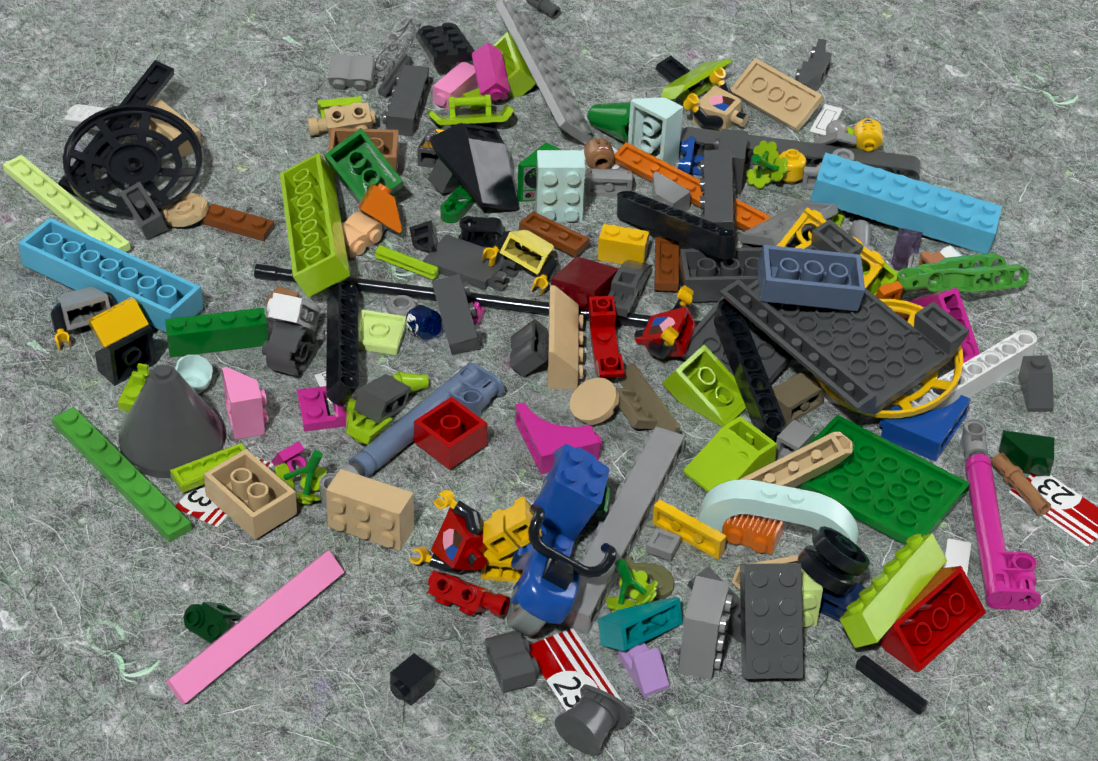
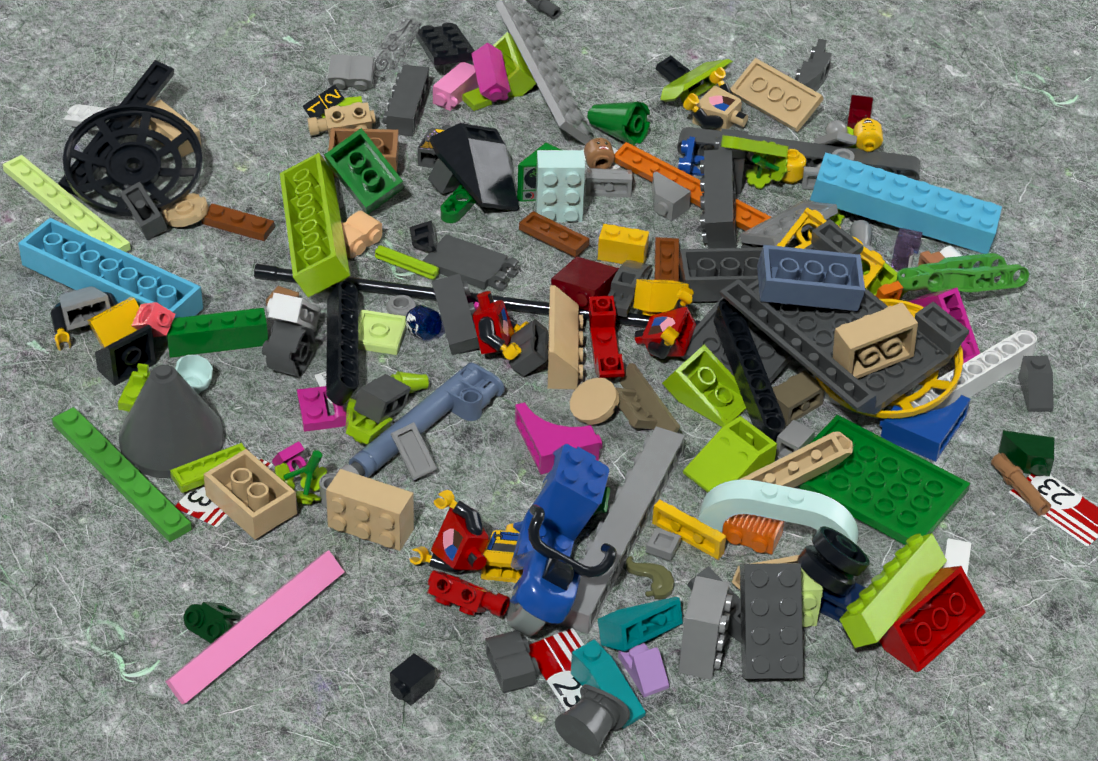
(156, 316): none -> coral brick
(244, 404): bright pink slope -> none
(323, 101): none -> black sticker
(381, 206): orange slope -> none
(387, 85): dark grey axle -> none
(413, 451): none -> light grey tile
(450, 433): red brick -> none
(481, 231): black piece -> none
(488, 117): lime piece -> none
(495, 327): none -> torso
(508, 529): yellow hips -> none
(527, 251): light yellow torso -> none
(597, 668): none -> teal slope
(633, 585): lime plant -> none
(656, 127): light aqua slope -> none
(656, 295): none -> yellow brick
(677, 224): black beam -> none
(754, 146): none -> lime beam
(827, 114): white sticker -> none
(859, 109): none -> dark red slope
(876, 340): none -> tan brick
(891, 684): black axle -> none
(1006, 575): dark pink piece -> none

